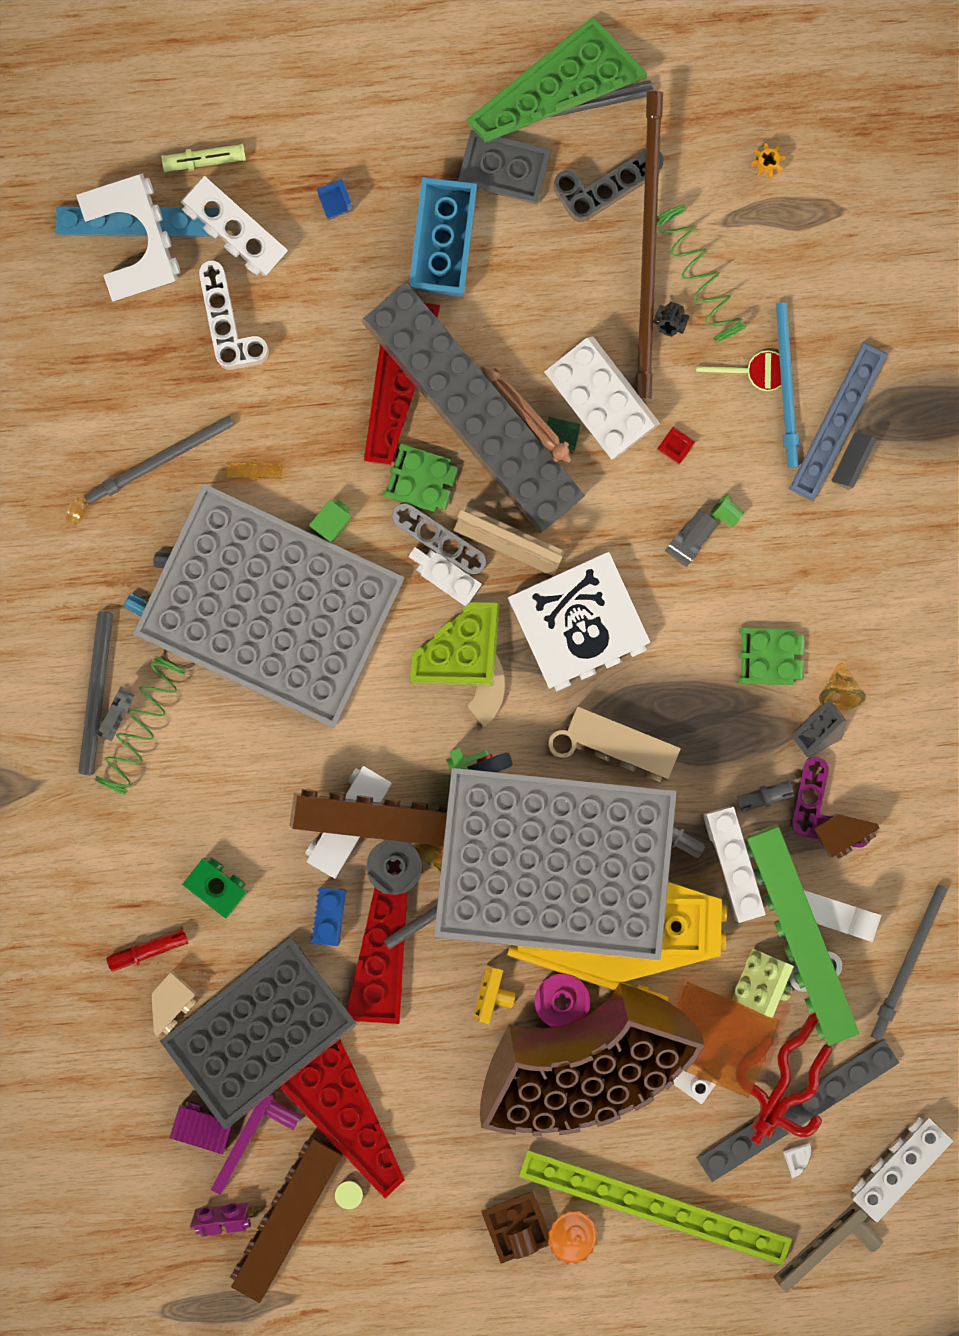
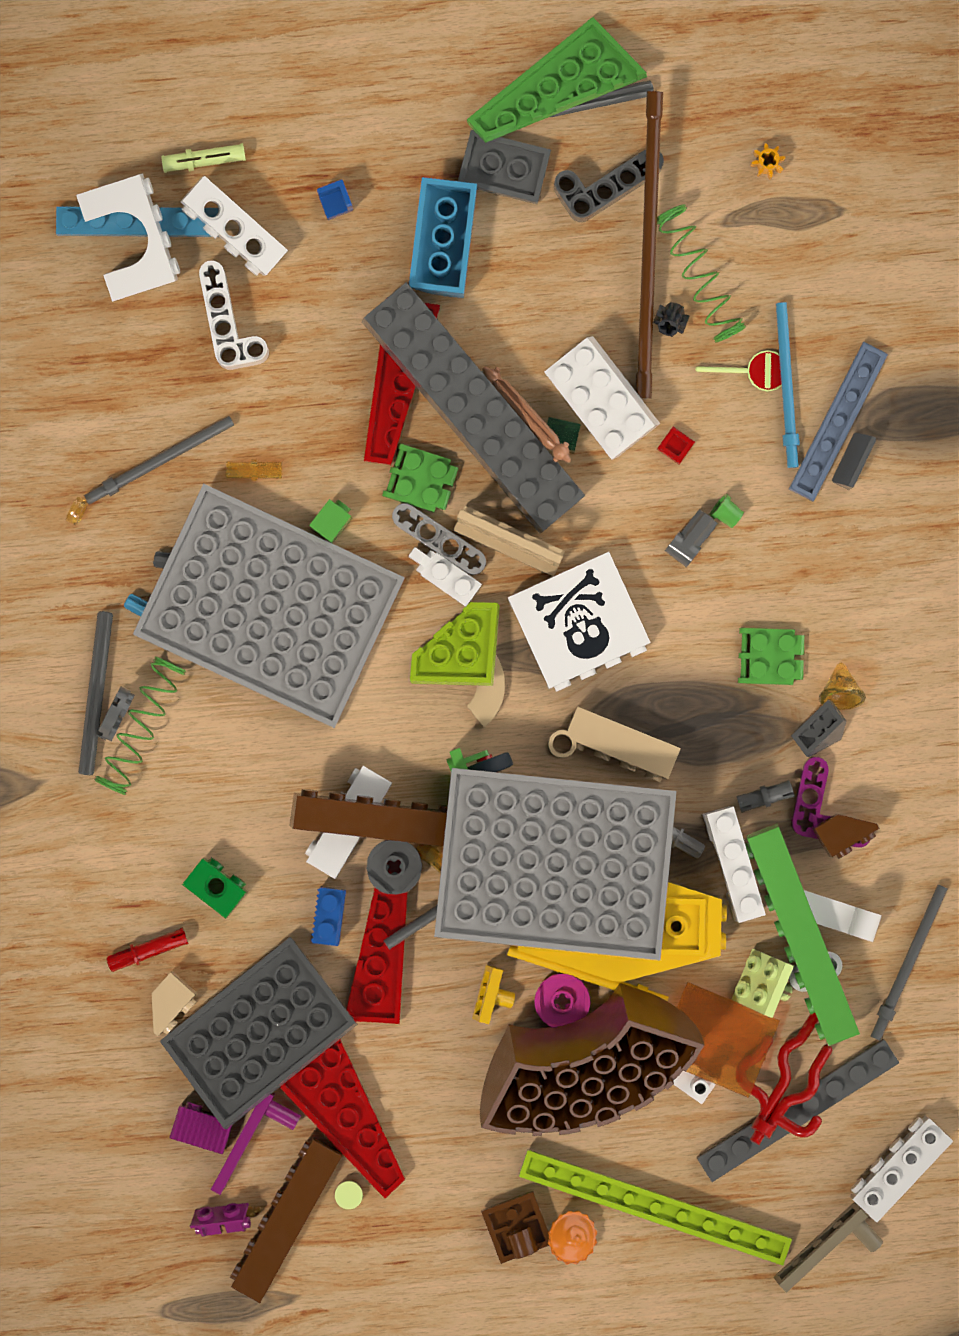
(797, 1158): white tile -> none

